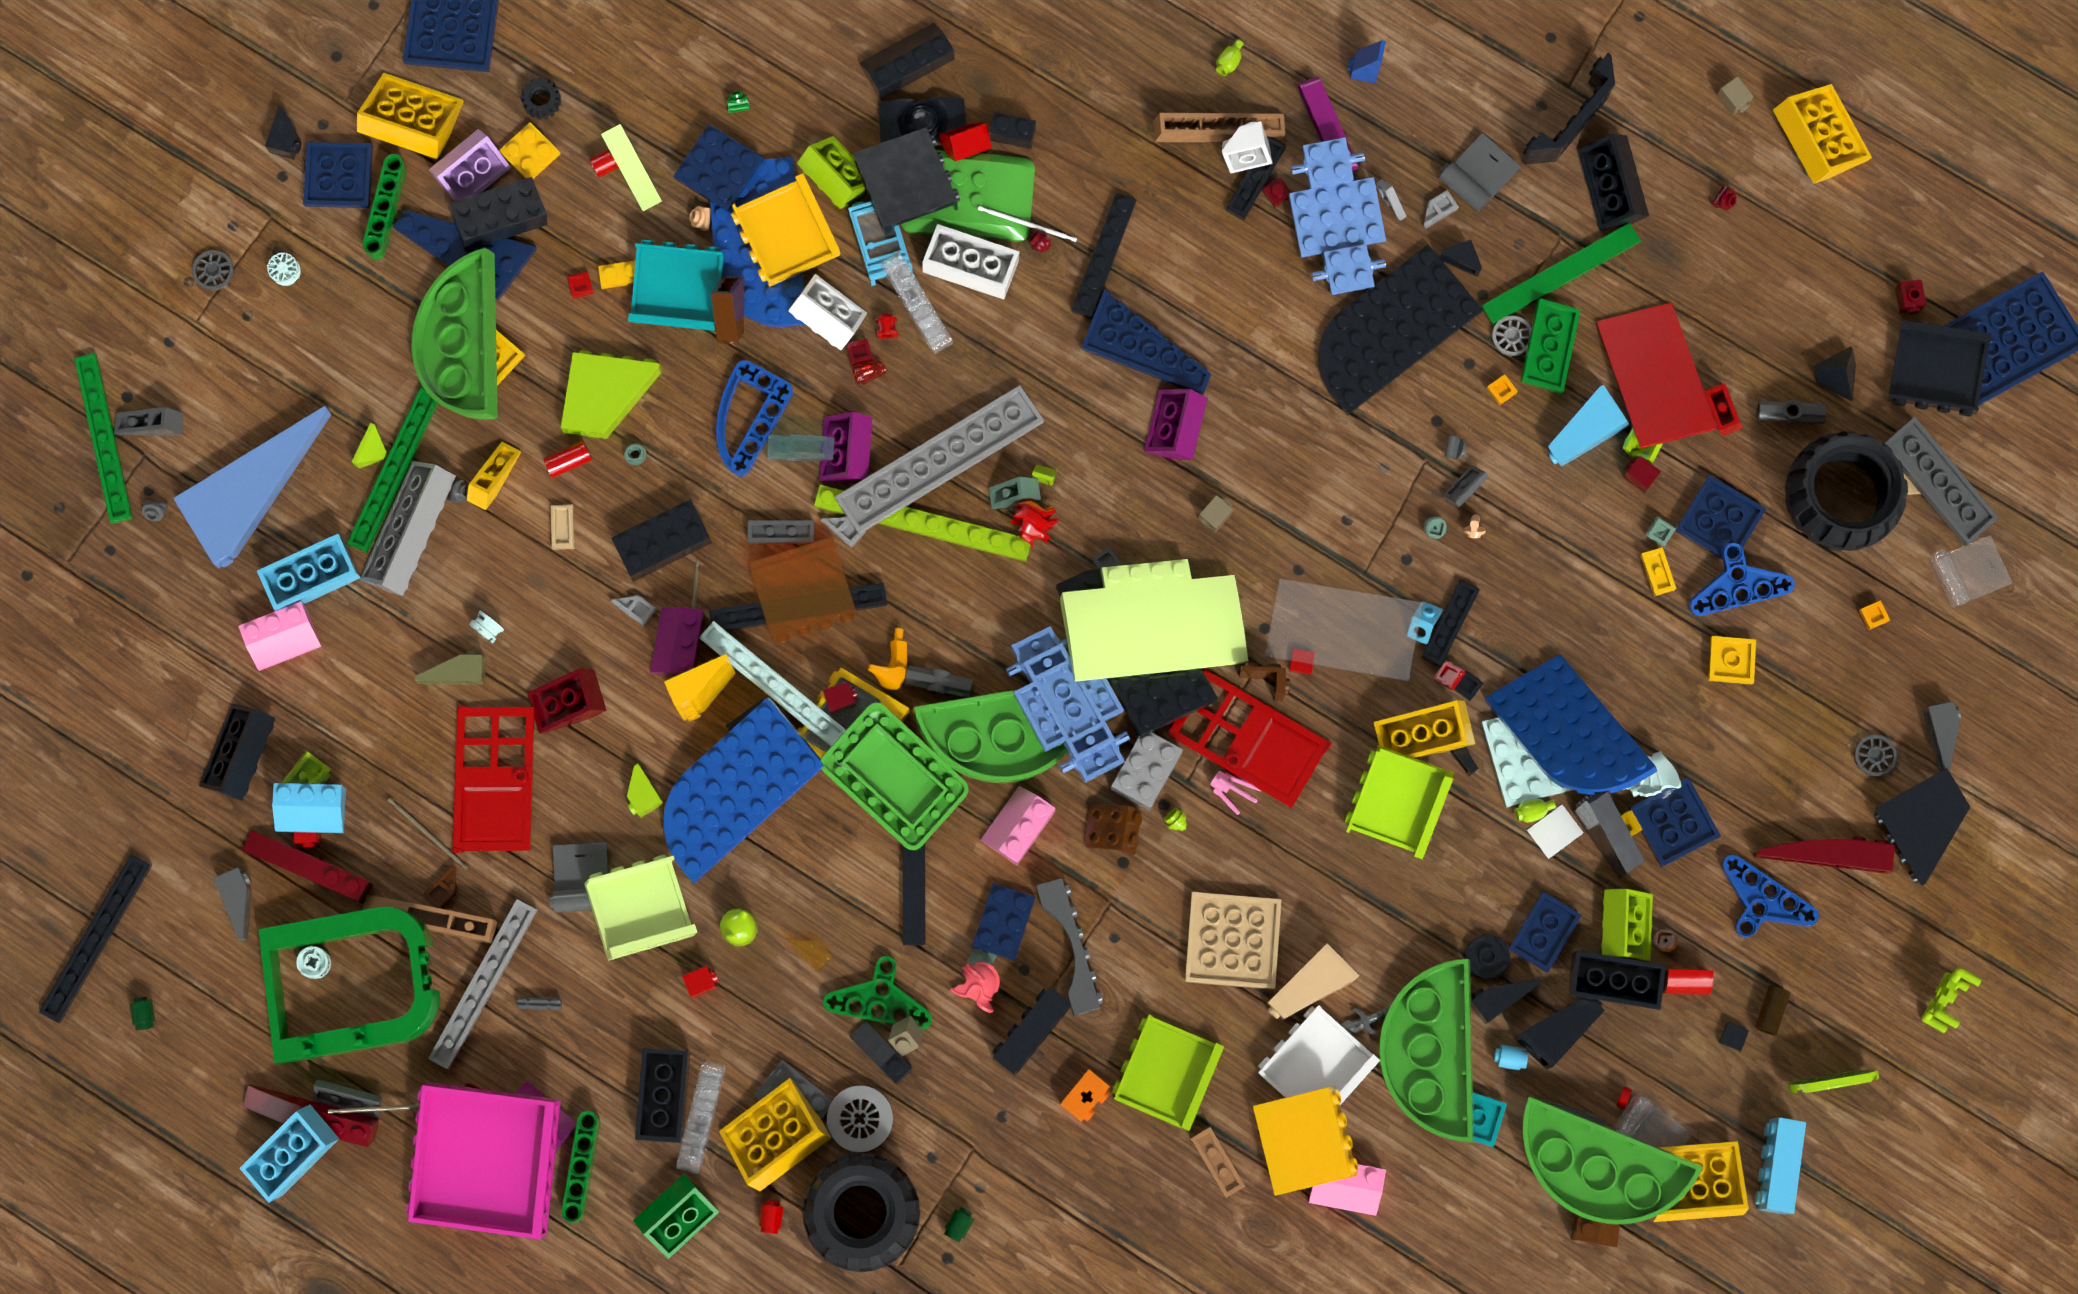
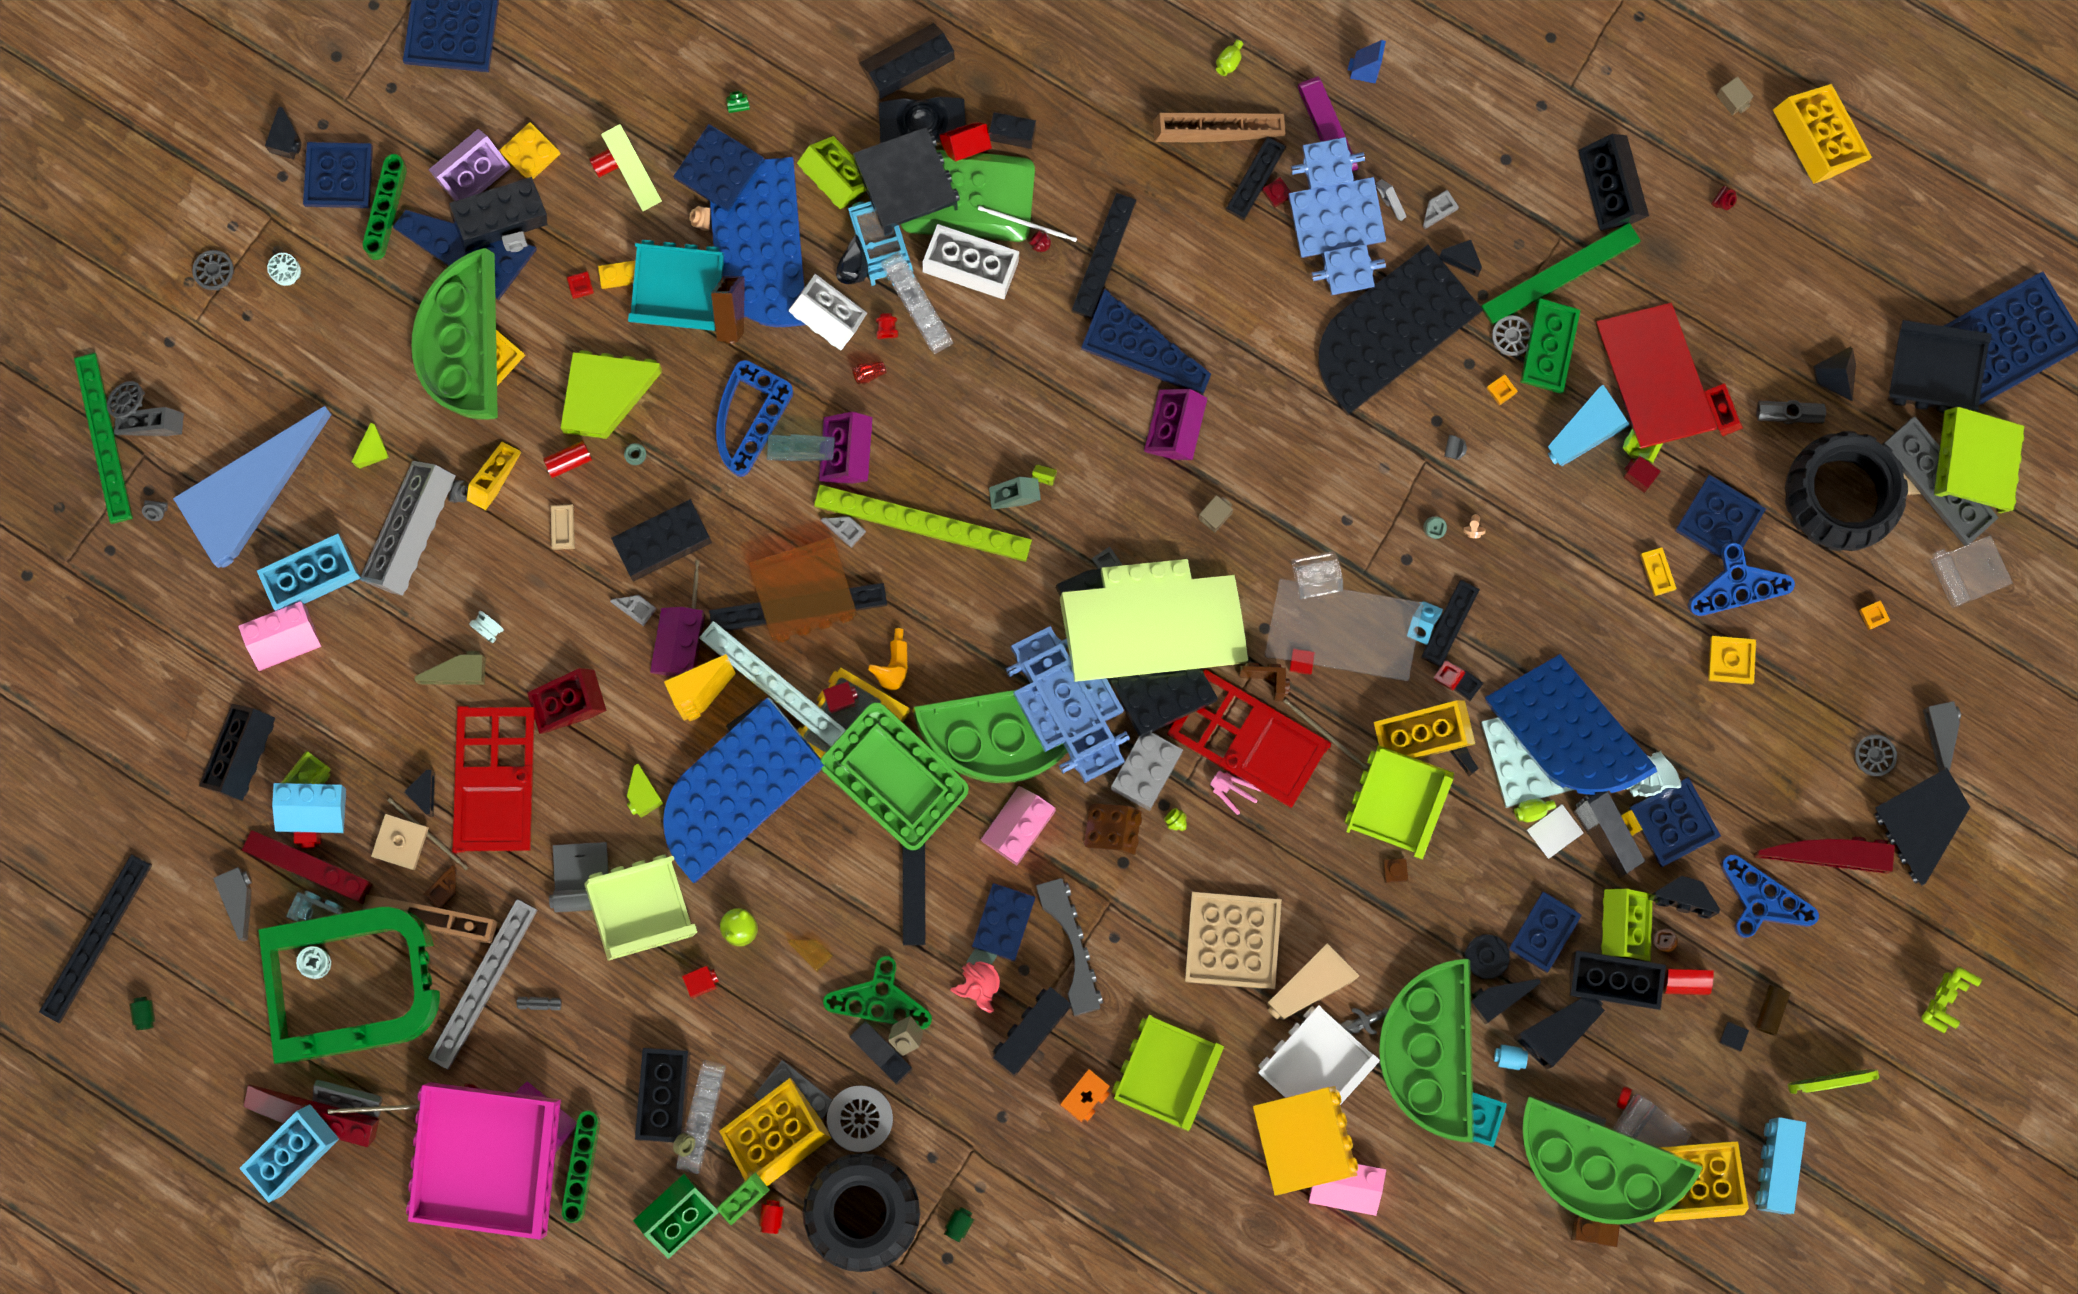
(125, 399): none -> dark grey wheel
(301, 906): none -> clear light blue bracket
(393, 472): green tile -> none
(399, 842): none -> tan plate
(409, 115): yellow slope -> none
(423, 792): none -> black slope
(514, 242): none -> light grey plate
(544, 110): black tyre -> none
(684, 1144): none -> olive tile
(743, 1198): none -> bright green tile
(781, 531): dark grey plate -> none
(785, 232): yellow panel -> none
(853, 264): none -> black piece
(859, 352): dark red plate -> none
(939, 460): light grey plate -> none
(939, 682): dark grey piece -> none
(1033, 521): red hair -> none
(1217, 1162): medium nougat plate -> none
(1247, 148): white slope -> none
(1317, 574): none -> clear slope
(1328, 736): none -> dark tan piece
(1395, 870): none -> reddish brown plate
(1465, 486): dark grey plate -> none
(1479, 172): dark grey door -> none
(1546, 150): black slope -> none
(1660, 531): sand green tile -> none
(1687, 896): none -> black slope
(1910, 296): dark red brick -> none
(1979, 458): none -> lime panel

